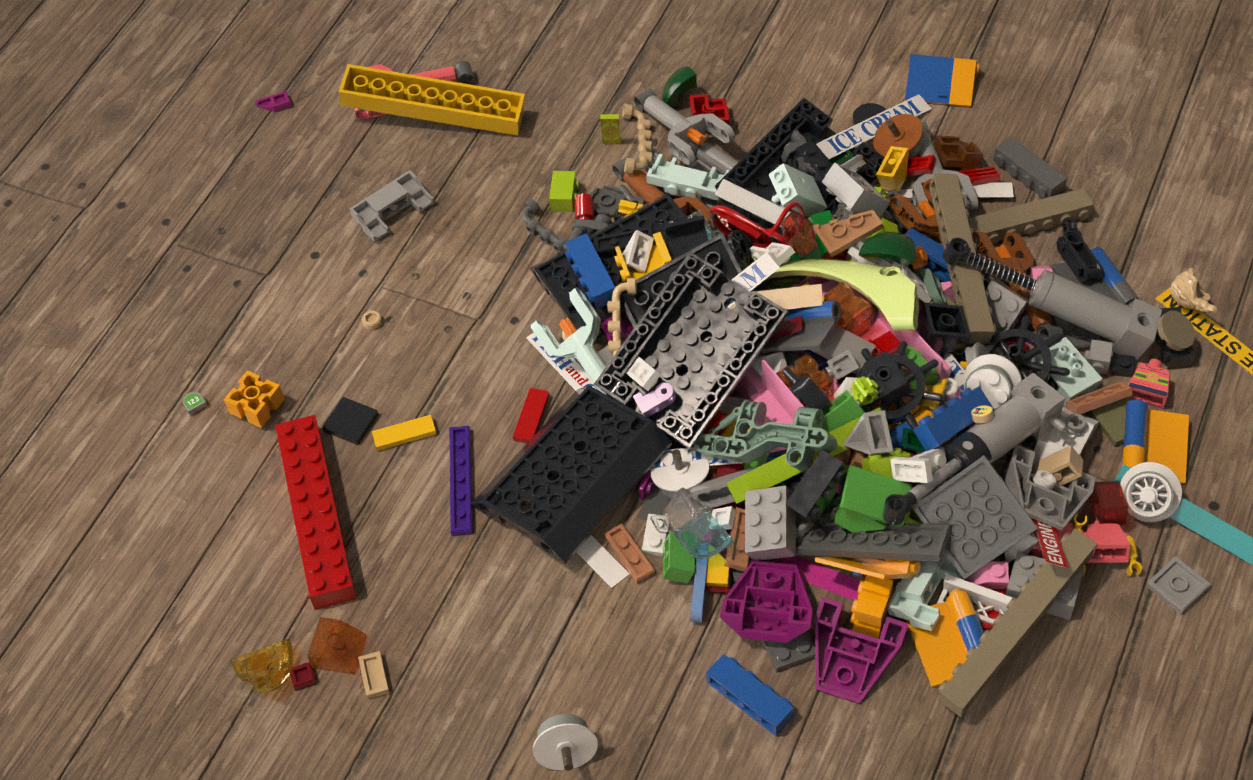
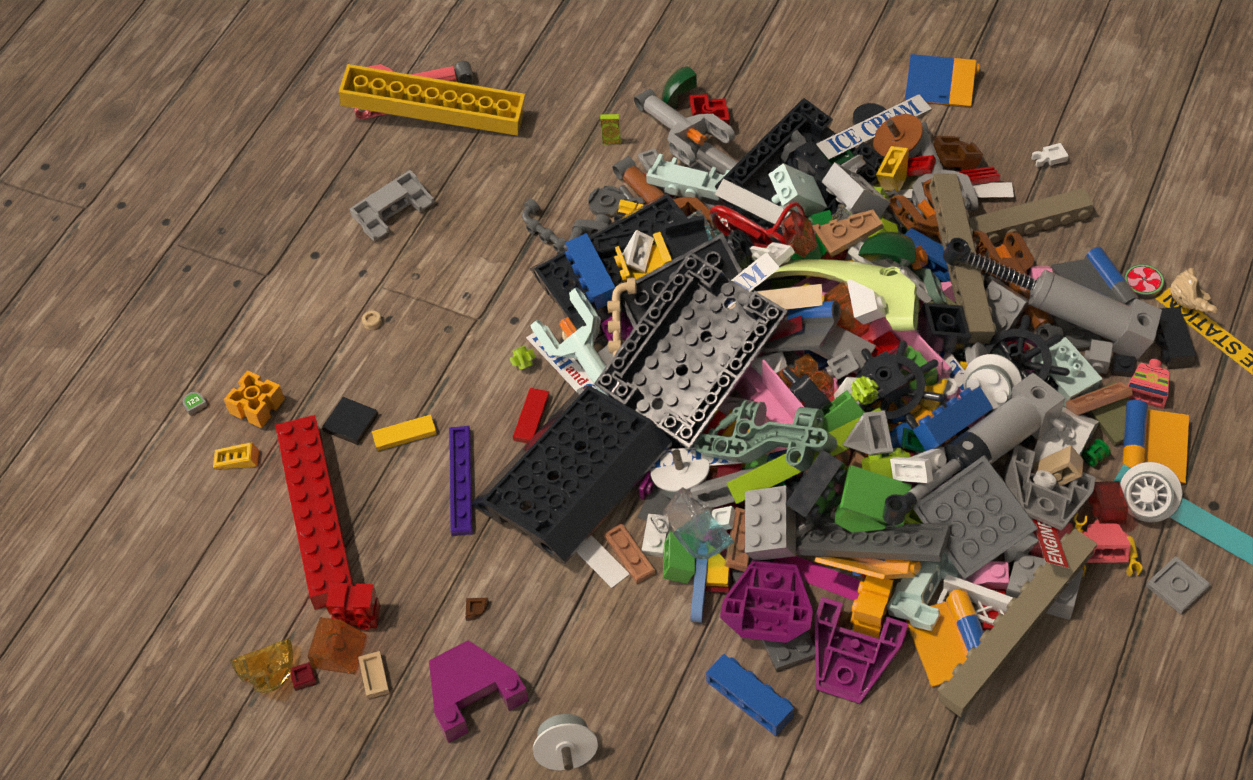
(249, 457): none -> yellow slope
(274, 102): magenta tile -> none
(354, 604): none -> red brick
(466, 676): none -> magenta wedge
(475, 607): none -> reddish brown tile
(522, 357): none -> lime gear
(563, 191): lime brick -> none
(584, 207): red brick -> none
(643, 136): tan bar -> none
(643, 374): white plate -> none
(655, 400): leg -> none
(866, 303): none -> white slope
(982, 414): tile -> none
(1029, 168): dark grey brick -> none
(1052, 154): none -> white plate
(1069, 226): black bush -> none
(1075, 430): light grey bush -> none
(1079, 257): black piece -> none
(1100, 453): none -> green bush
(1145, 280): none -> tile
(1176, 330): dark tan tile -> none

